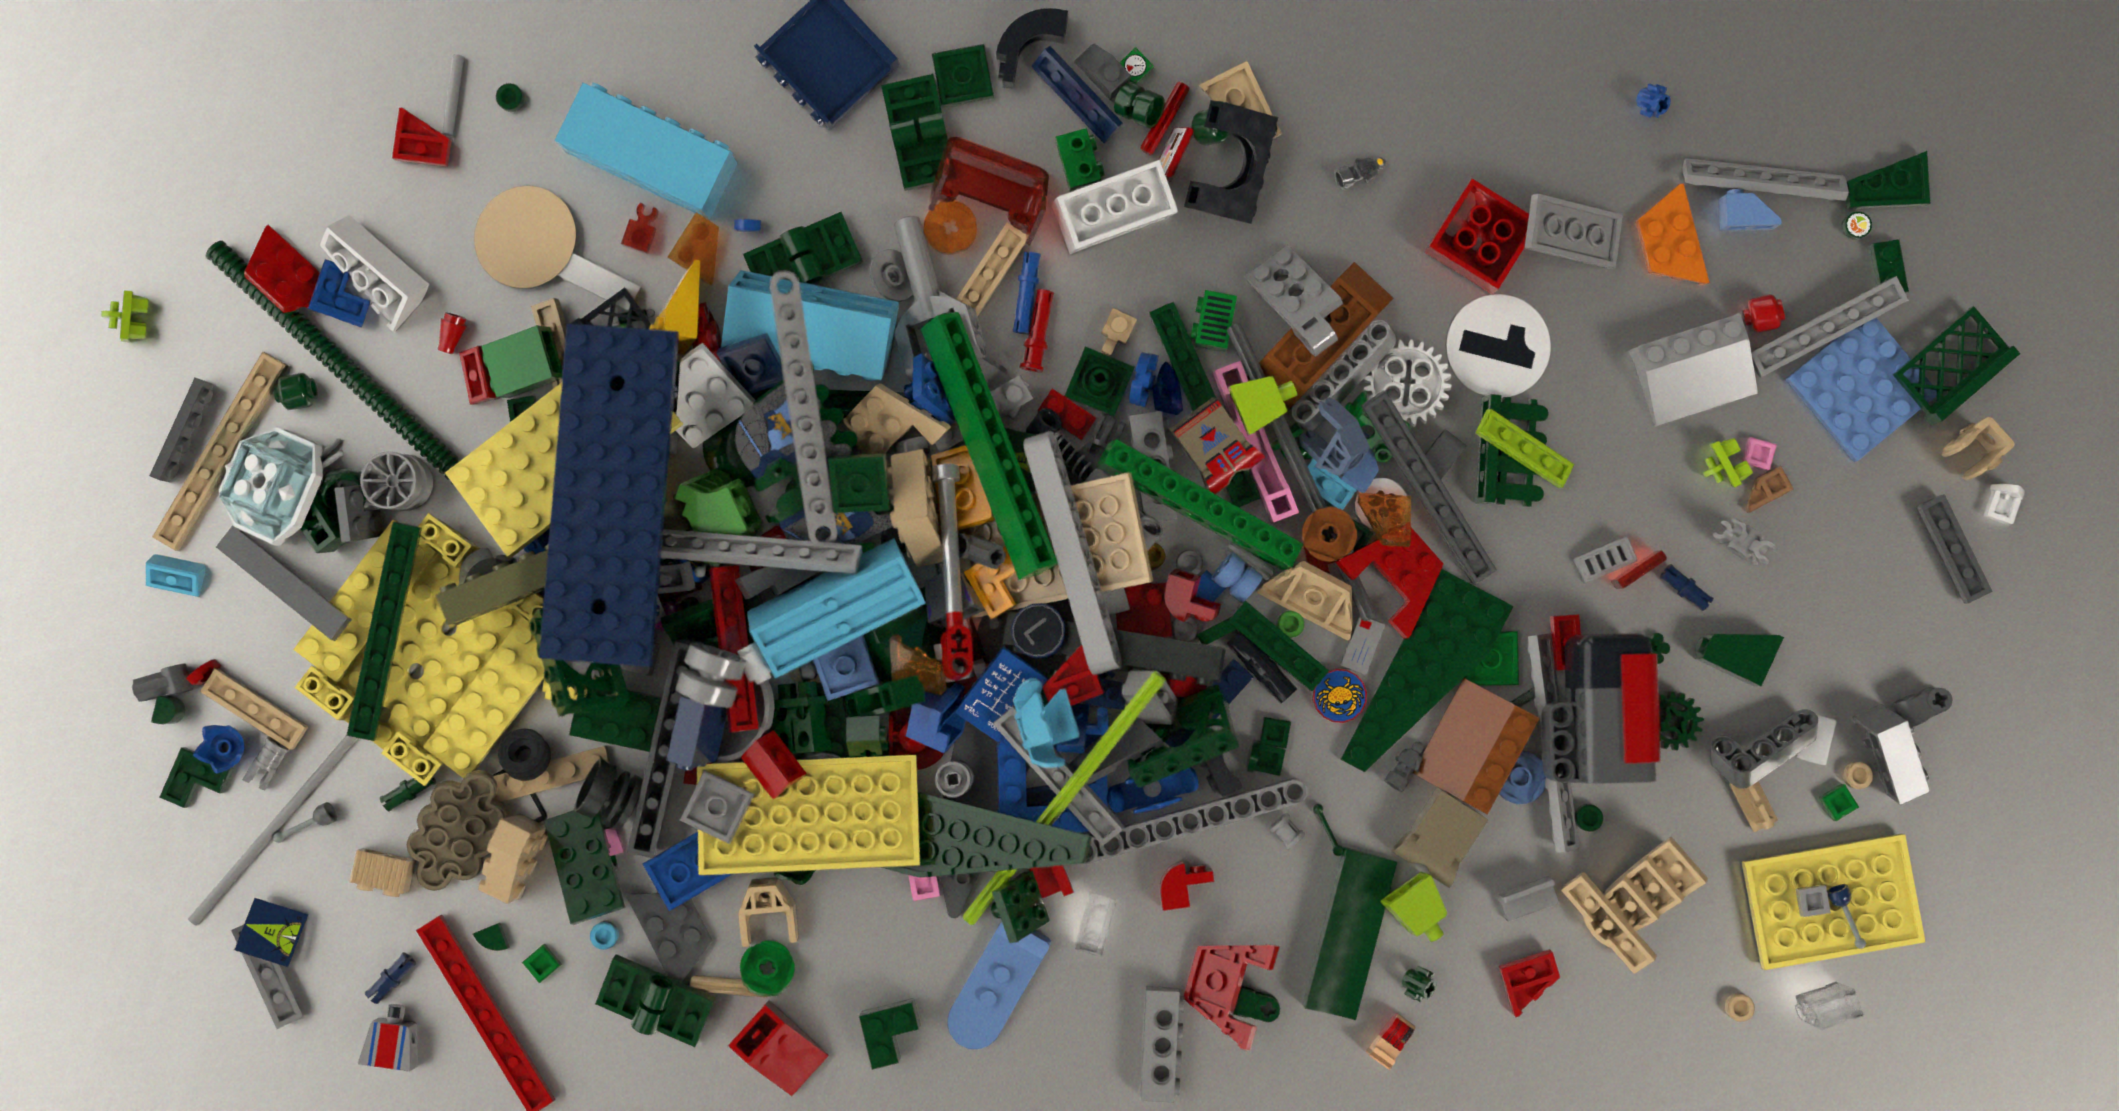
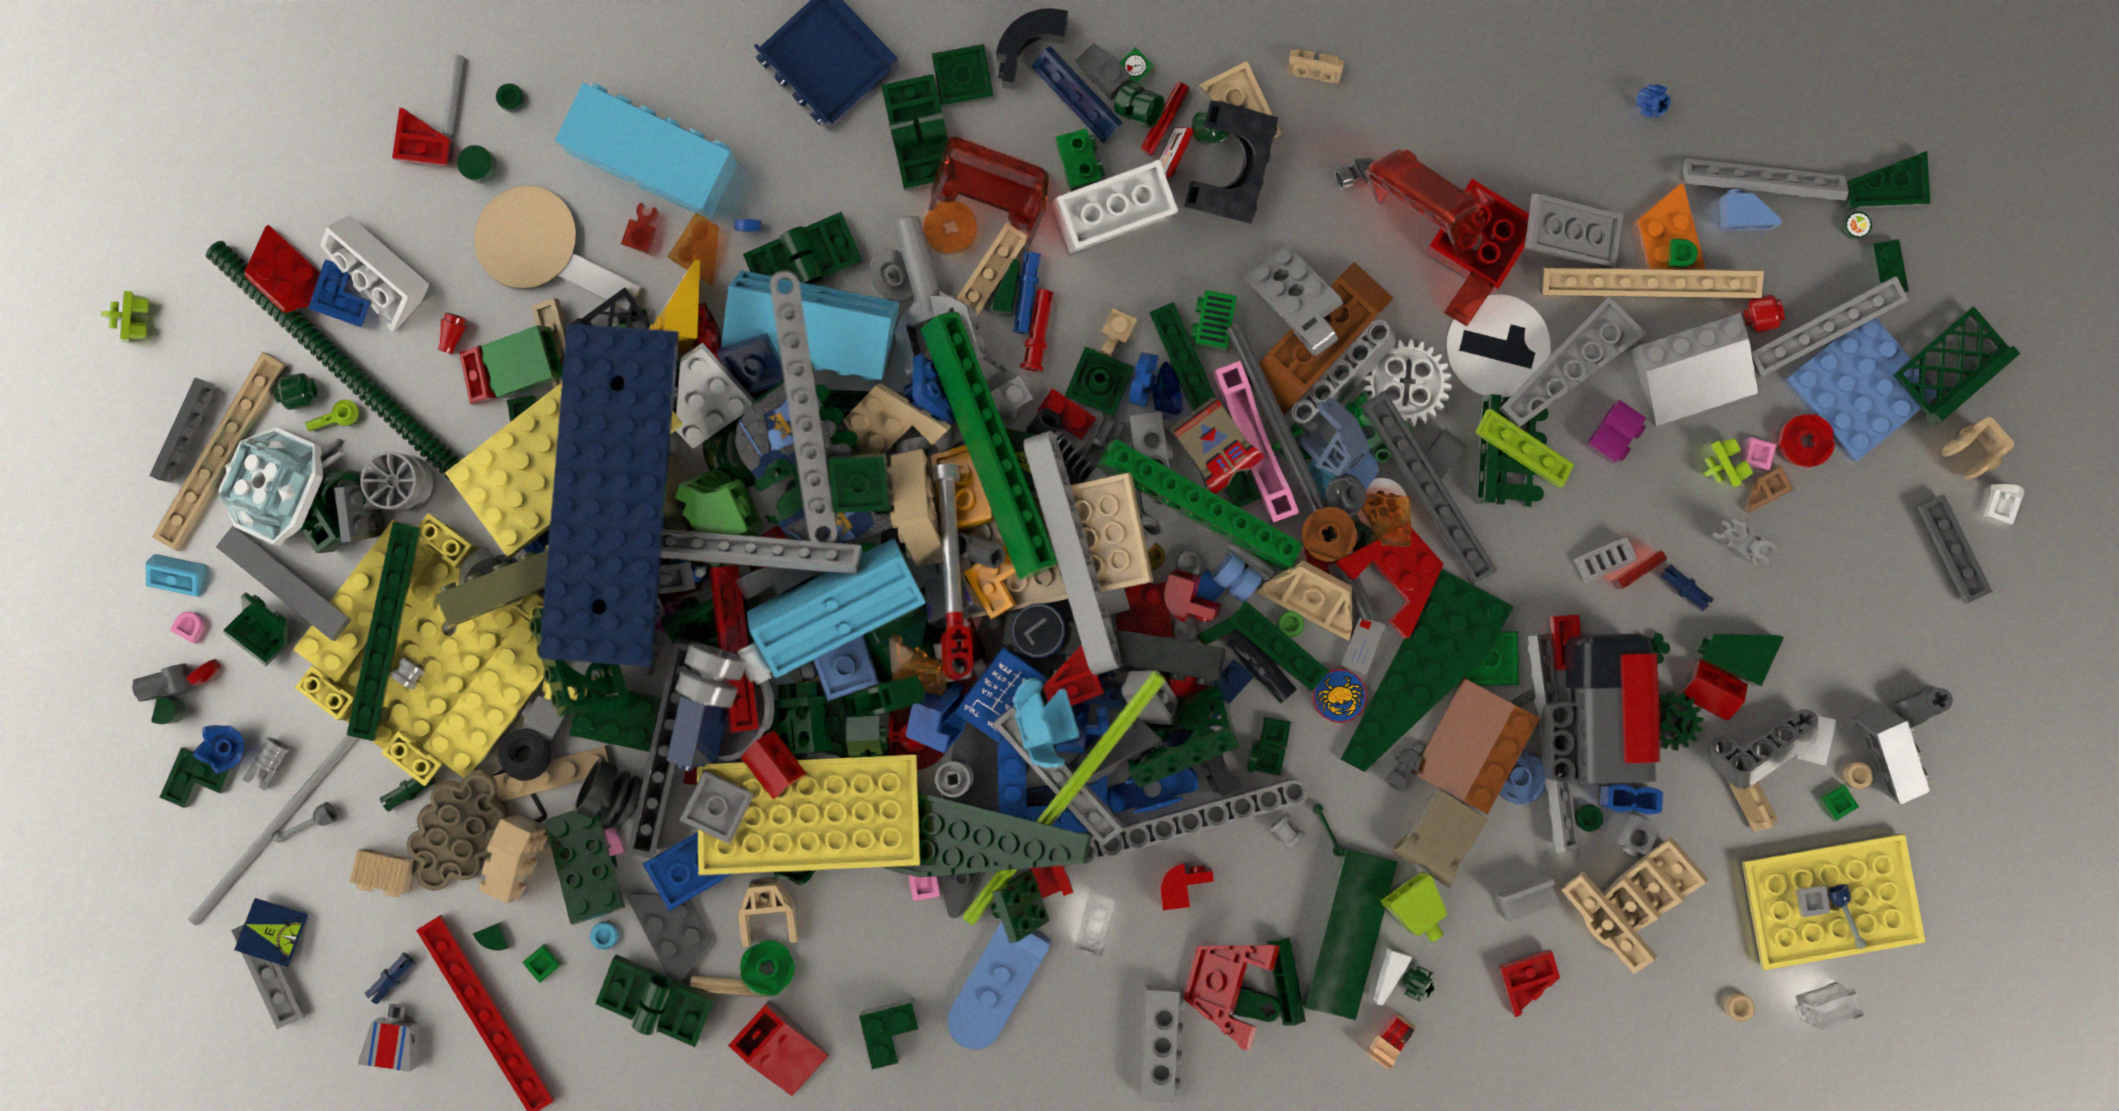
(189, 626): none -> bright pink tile
(254, 709): tan plate -> none
(258, 630): none -> dark green bracket
(343, 413): none -> lime plate
(407, 673): none -> light grey wheel
(476, 164): none -> dark green piece
(542, 718): none -> light grey brick
(1005, 296): none -> dark green slope
(1260, 401): lime torso -> none
(1287, 983): none -> dark green piece
(1325, 69): none -> tan hinge
(1346, 494): none -> dark grey hair
(1391, 971): none -> white slope
(1428, 195): none -> clear red windscreen
(1469, 298): none -> clear red tile
(1586, 350): none -> light grey wing
(1616, 432): none -> magenta brick
(1634, 798): none -> blue brick
(1649, 829): none -> light grey brick
(1652, 282): none -> tan plate
(1681, 253): none -> green tile
(1716, 691): none -> red panel
(1802, 425): none -> red plate

